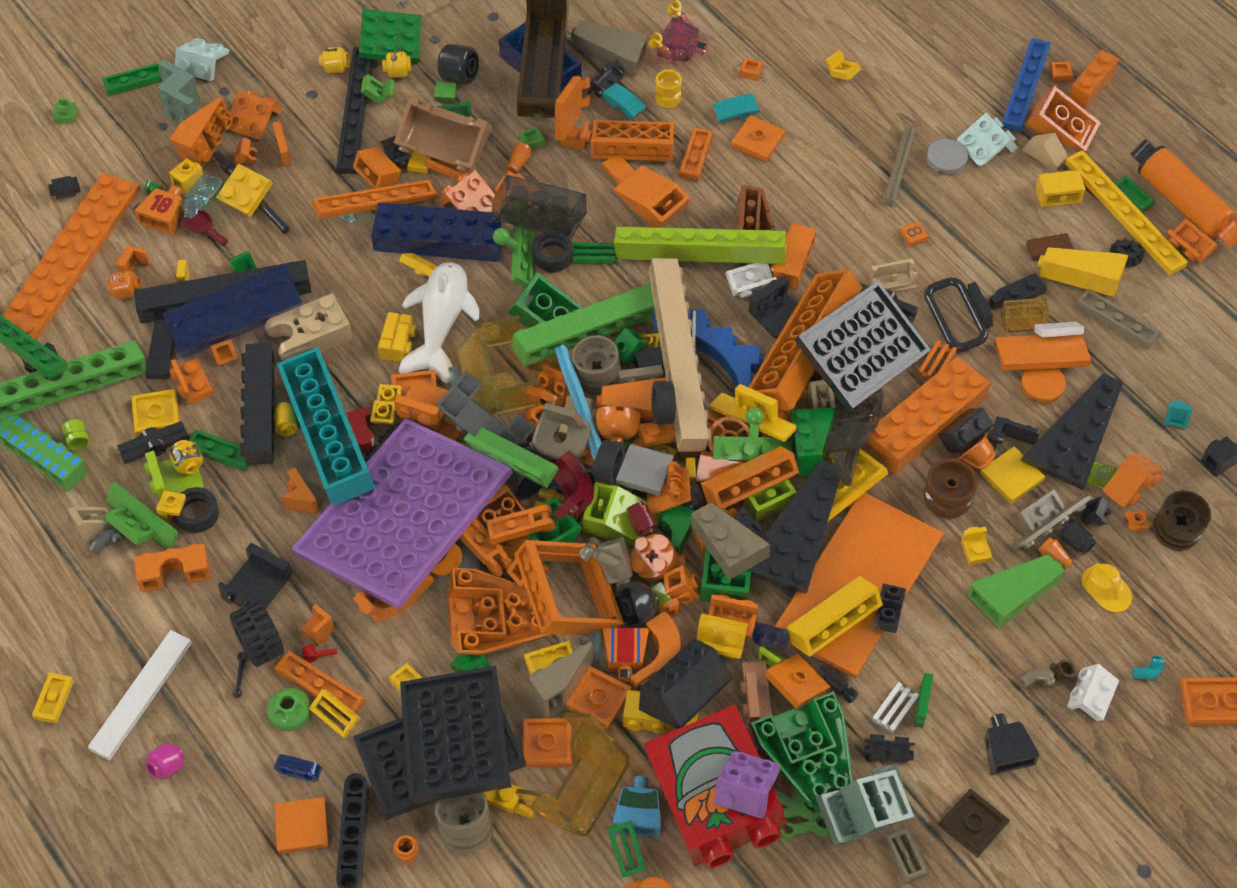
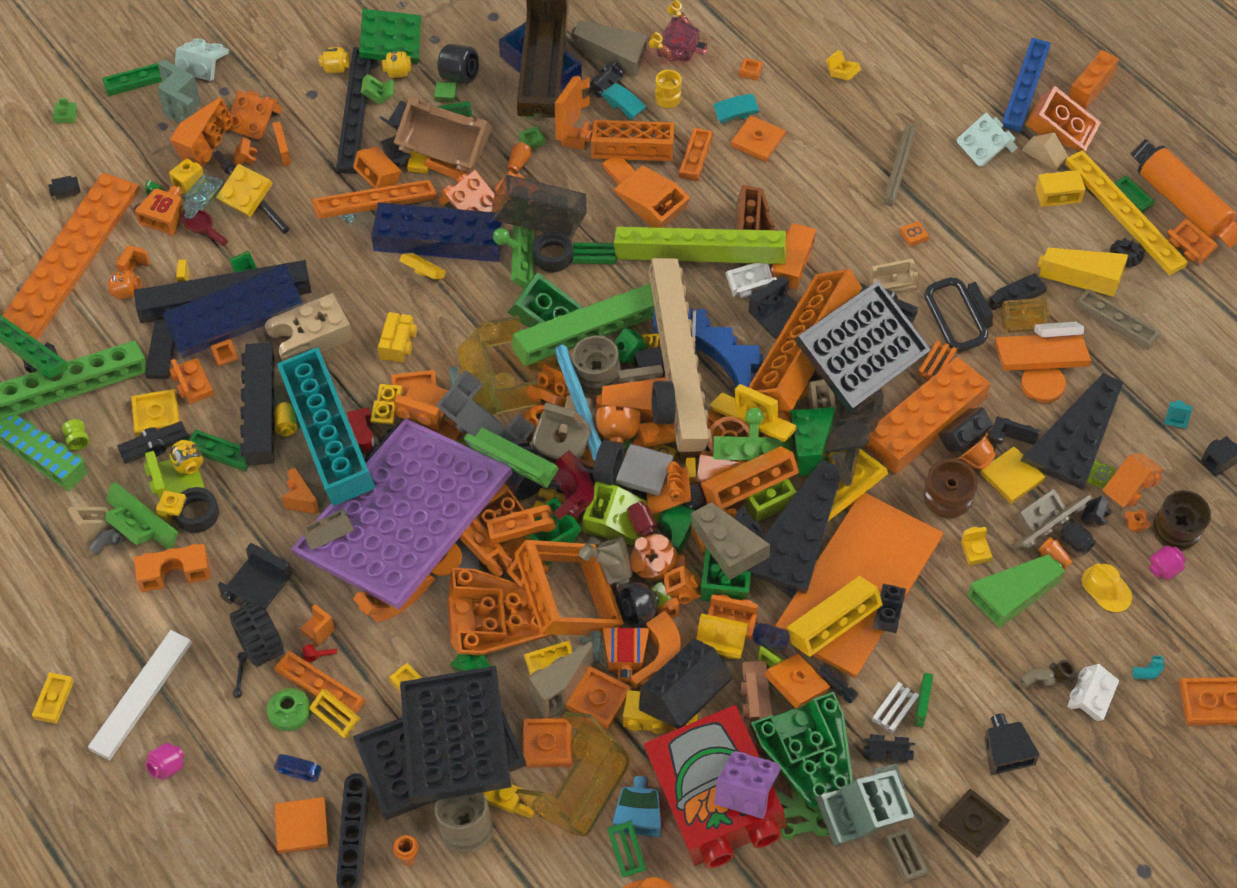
(327, 529): none -> dark tan slope
(396, 117): none -> black bracket
(441, 303): white animal -> none
(947, 156): light grey tile -> none
(1039, 245): reddish brown tile -> none
(1061, 71): orange tile -> none
(1167, 562): none -> dark pink head

